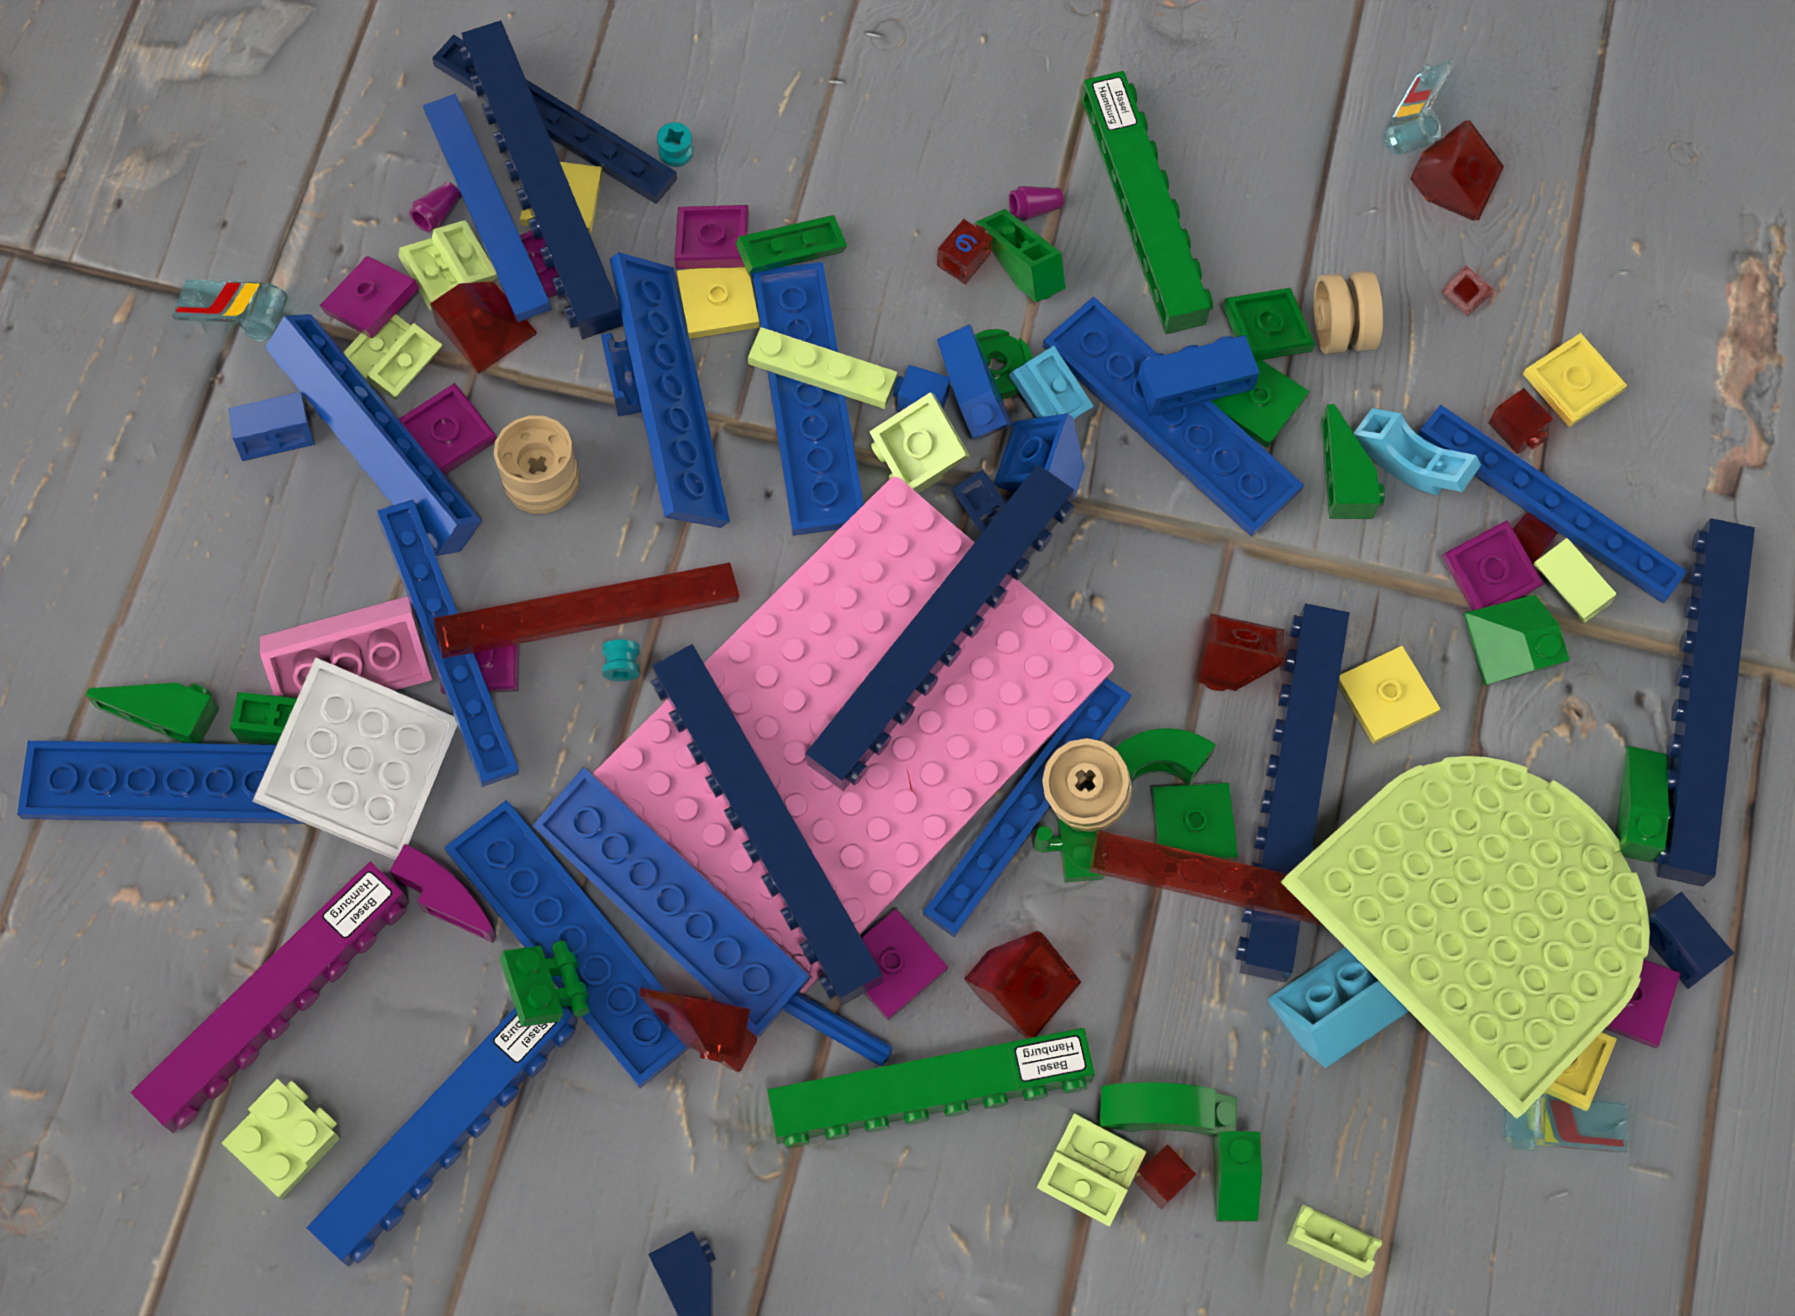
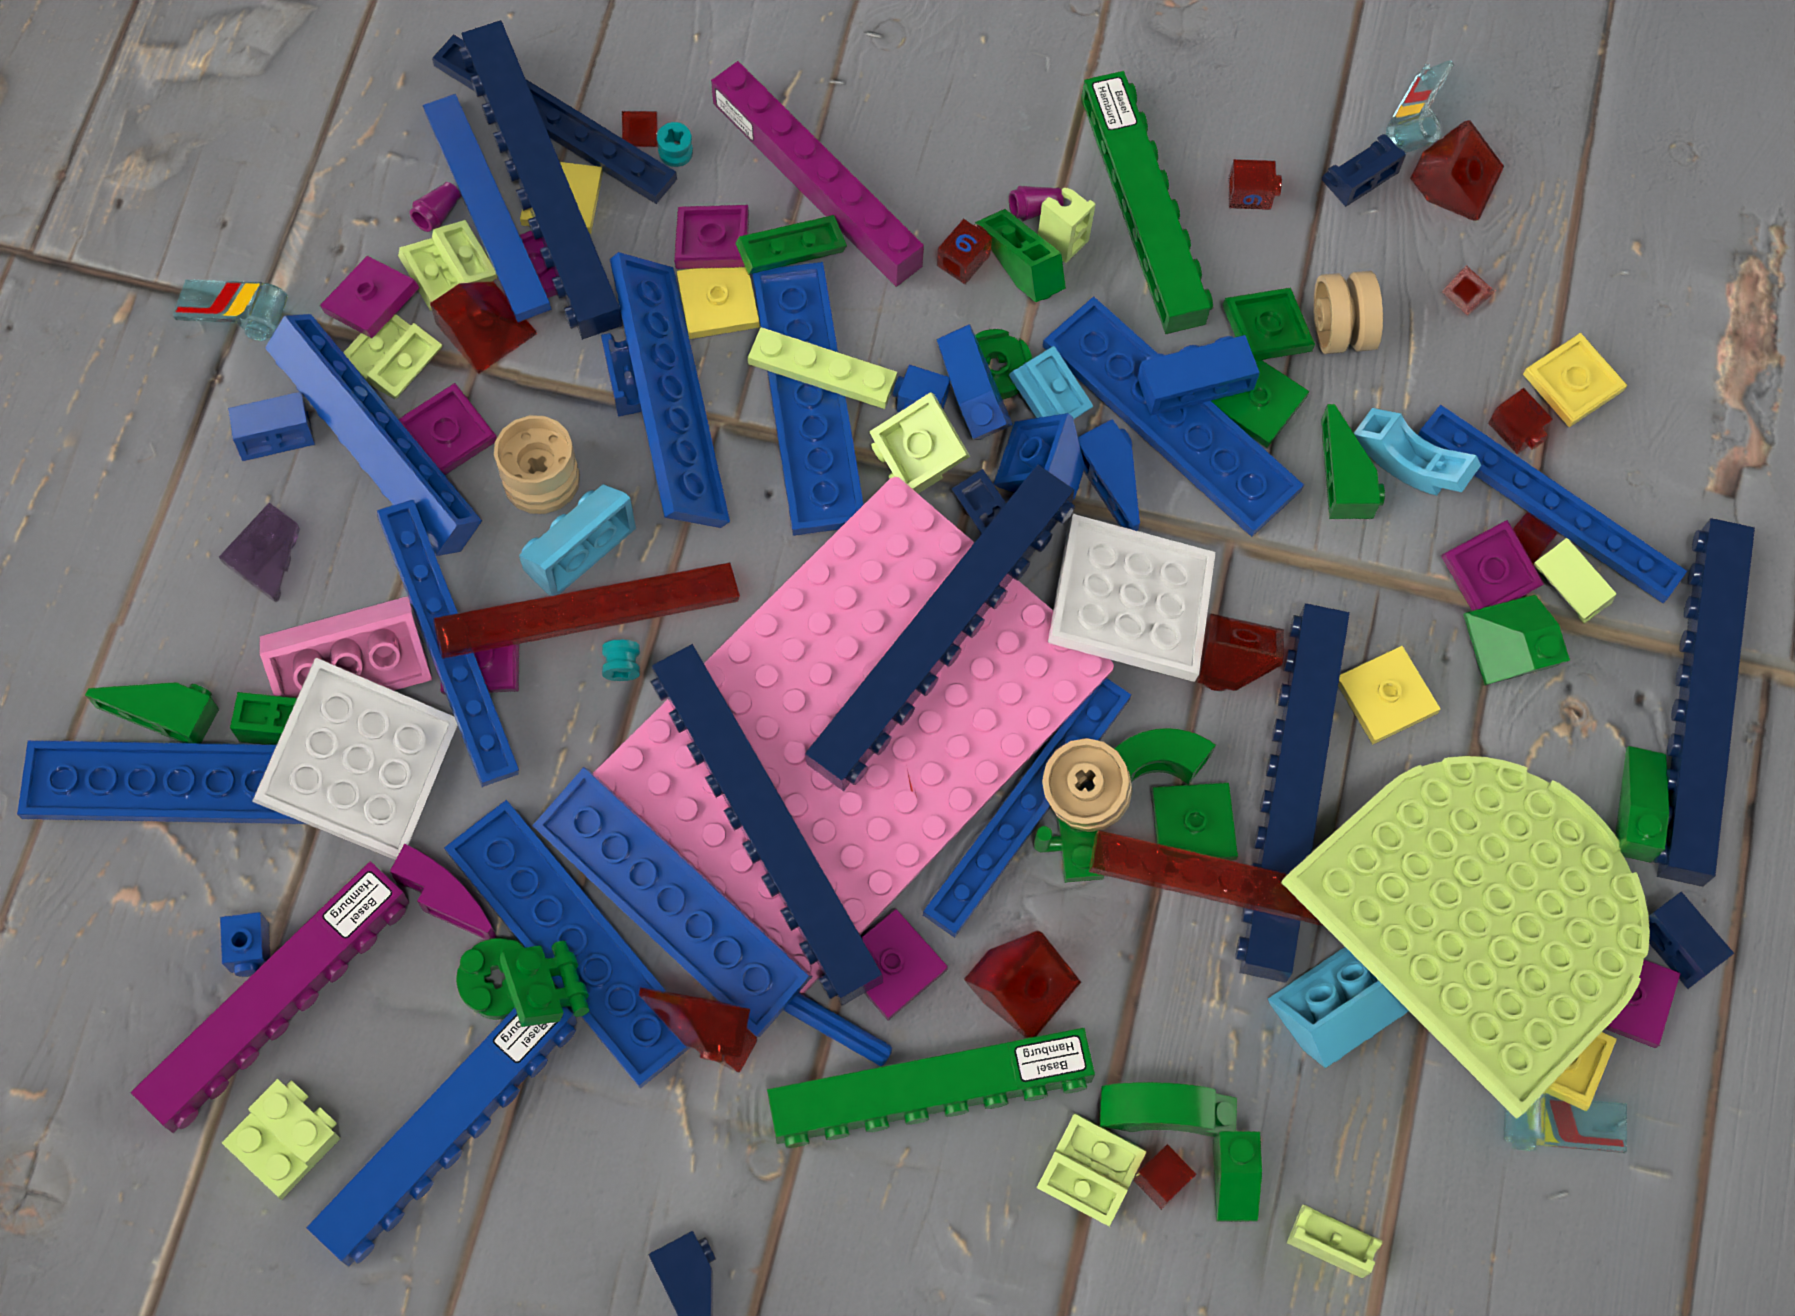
(244, 943): none -> blue brick
(263, 551): none -> clear purple wing
(472, 976): none -> green plate
(578, 539): none -> medium azure slope
(640, 128): none -> clear red slope
(817, 173): none -> magenta brick
(1067, 226): none -> yellowish green hinge
(1111, 471): none -> blue slope
(1132, 598): none -> white plate
(1253, 184): none -> clear red brick
(1365, 170): none -> dark blue hinge

